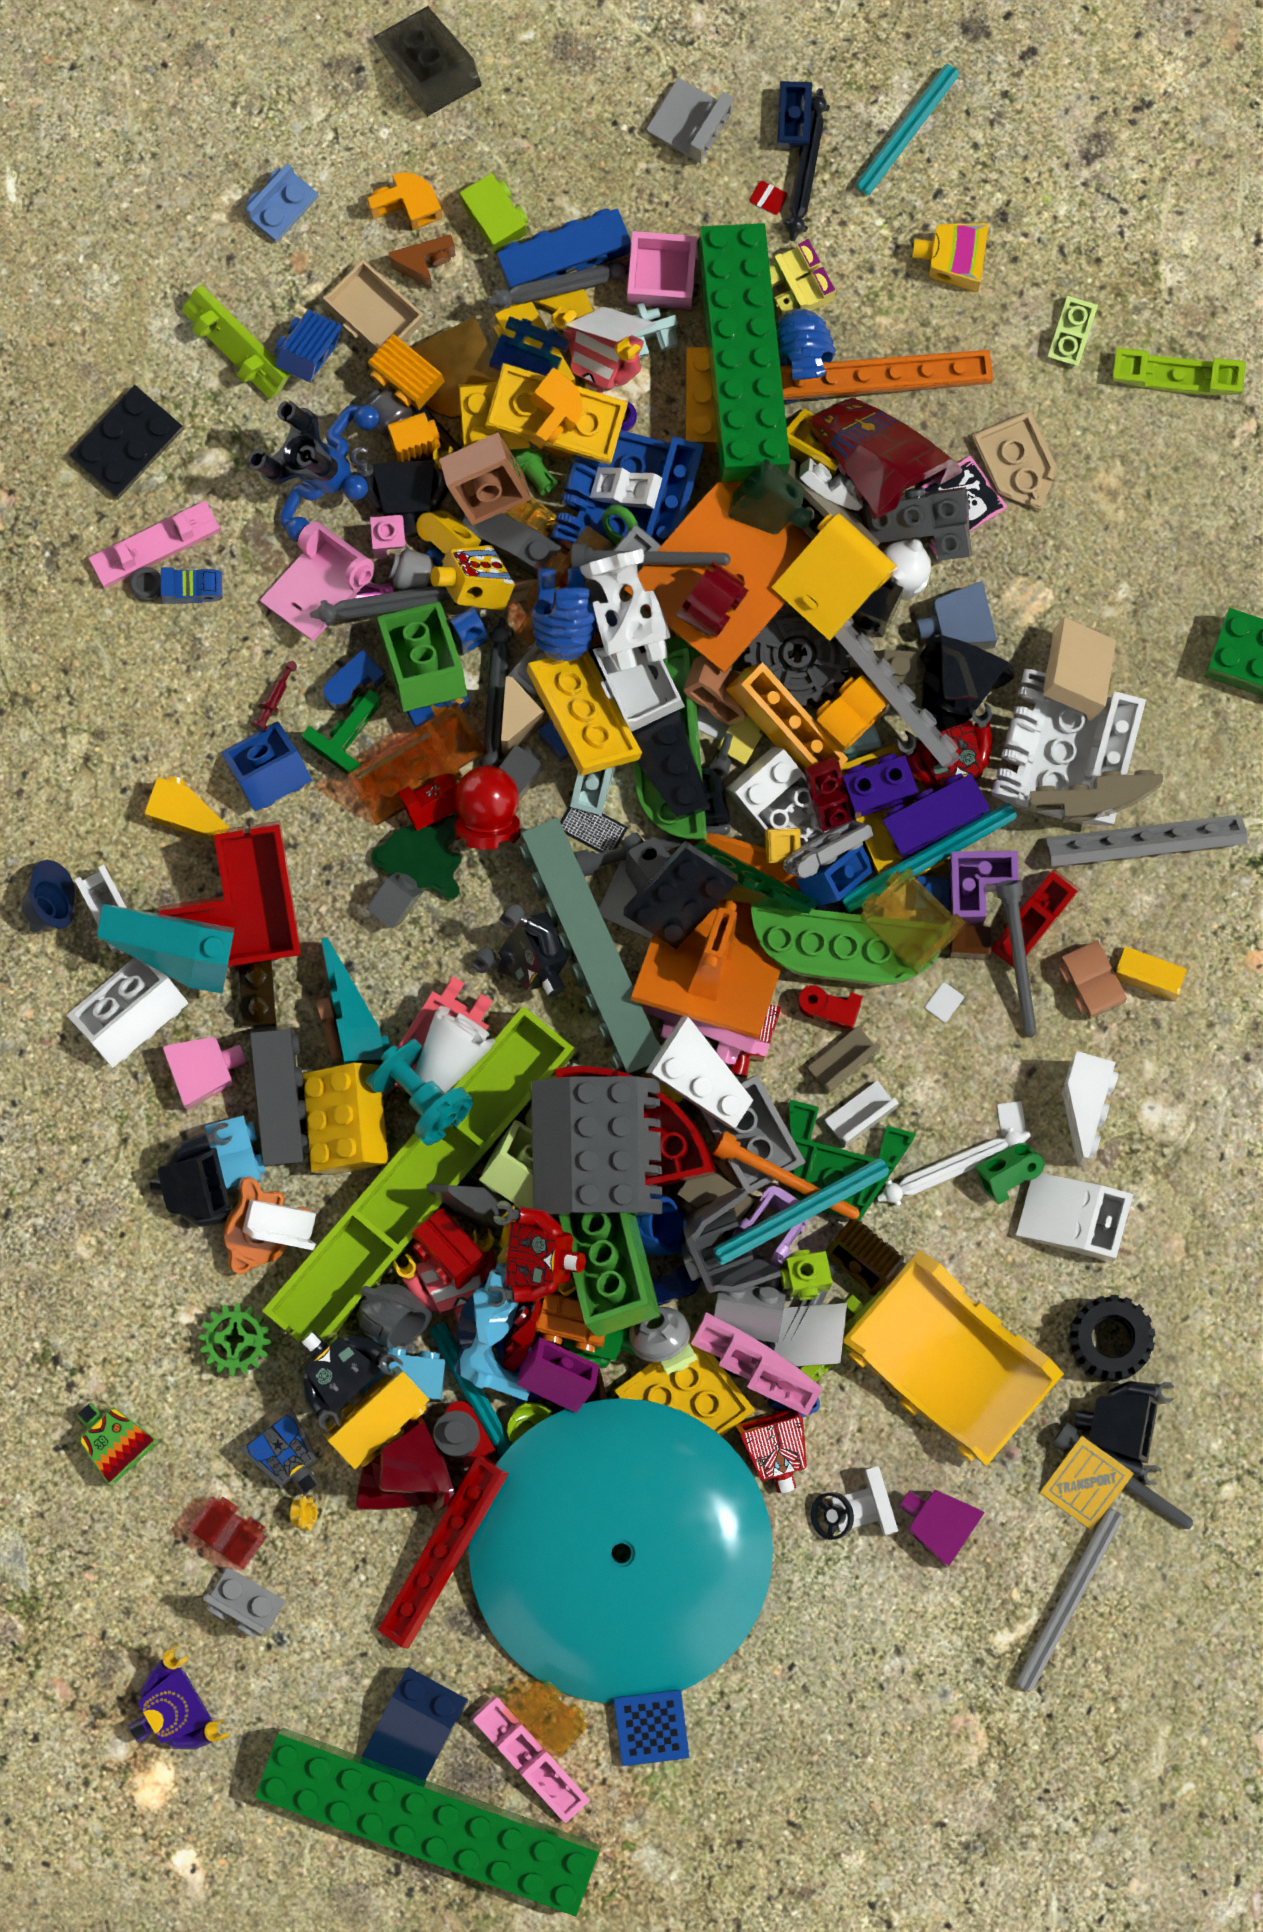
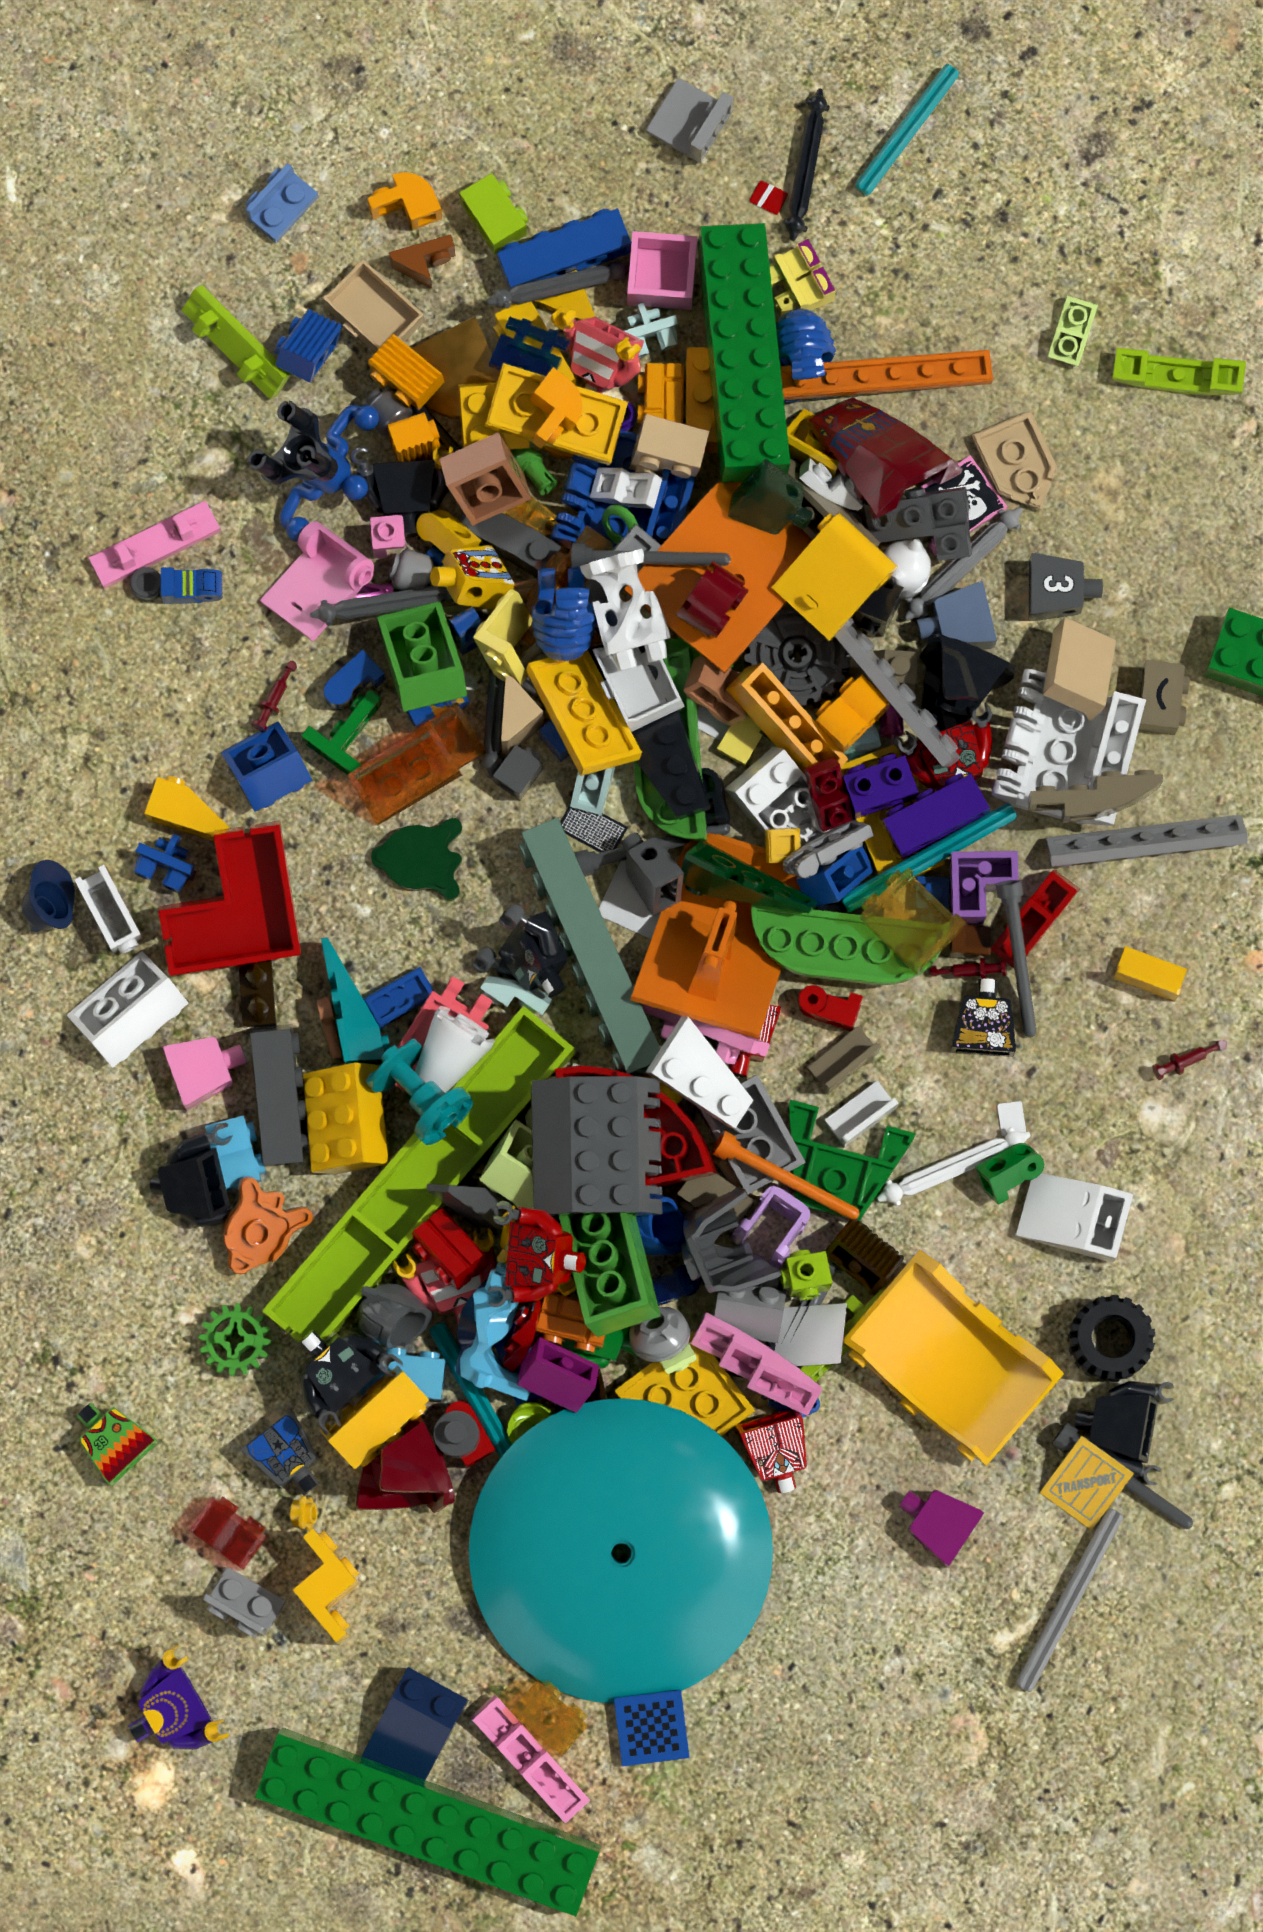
(126, 442): black plate -> none
(177, 947): teal wedge -> none
(178, 870): none -> blue hips
(279, 1224): white panel -> none
(327, 1585): none -> yellow bracket
(395, 899): dark grey brick -> none
(399, 997): none -> blue plate
(428, 61): clear smoke slope -> none
(431, 801): red leg -> none
(443, 1551): red plate -> none
(487, 808): red tile -> none
(500, 635): none -> light yellow bracket
(504, 990): none -> light aqua slope
(610, 324): white sticker -> none
(662, 391): none -> light orange brick
(668, 446): none -> tan brick
(680, 894): black plate -> none
(722, 760): dark grey hand -> none
(794, 114): dark blue slope -> none
(800, 1211): teal axle -> none
(856, 1508): white piece -> none
(891, 724): none -> flat silver piece
(944, 1002): white sticker -> none
(955, 254): yellow torso -> none
(961, 566): none -> light grey wheel
(971, 969): none -> dark red piece
(985, 1023): none -> torso
(1058, 587): none -> dark grey torso
(1084, 1096): white slope -> none
(1092, 979): nougat brick -> none
(1163, 689): none -> dark tan brick
(1178, 1063): none -> dark red piece

